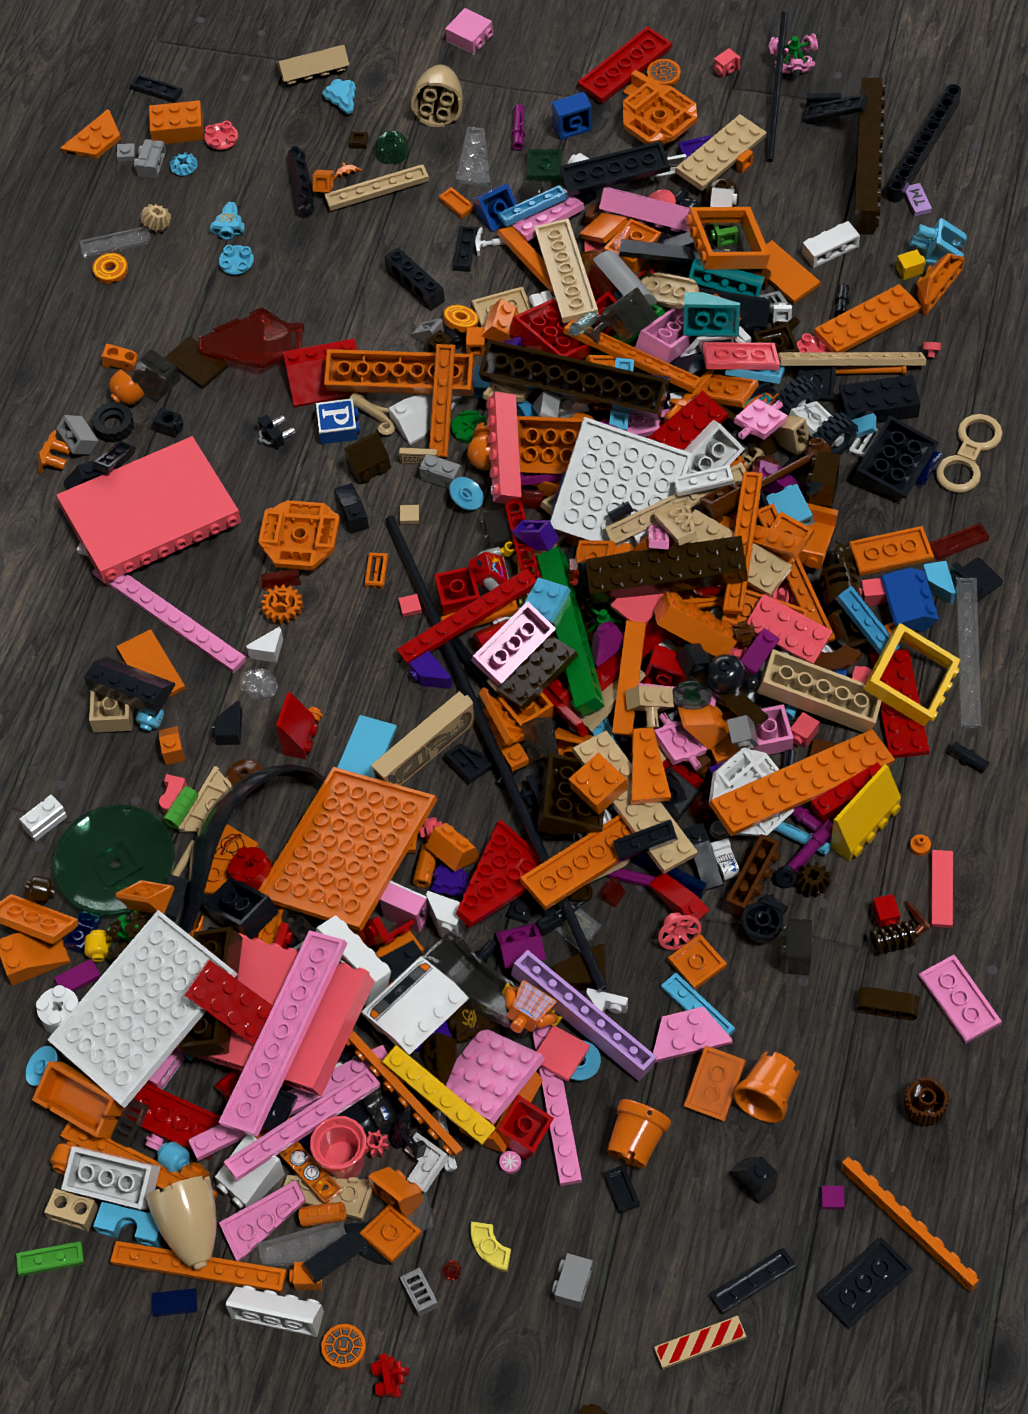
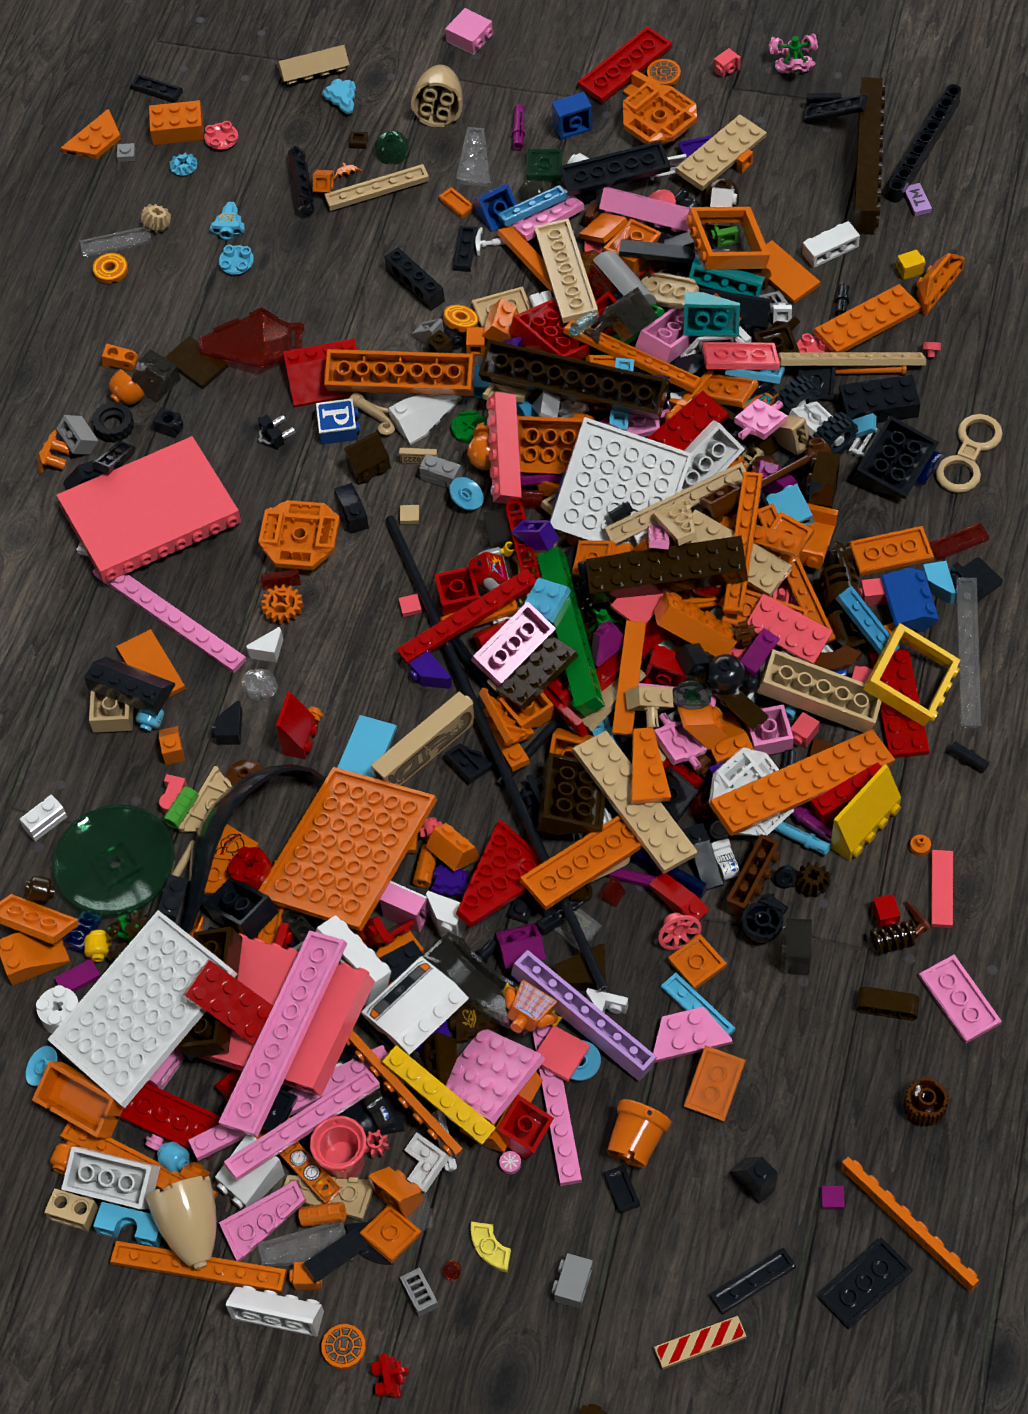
(50, 1258): bright green tile -> none
(117, 1135): clear smoke slope -> none
(146, 896): orange slope -> none
(150, 158): light grey brick -> none
(174, 1302): clear blue tile -> none
(375, 583): orange tile -> none
(402, 1135): black piece -> none
(442, 399): orange tile -> none
(540, 739): clear smoke brick -> none
(573, 571): clear red tile -> none
(598, 783): orange brick -> none
(645, 840): black tile -> none
(703, 480): white tile -> none
(743, 732): light grey brick -> none
(767, 1088): orange piece -> none
(777, 86): black piece -> none
(812, 845): magenta pin -> none
(938, 240): medium azure piece -> none

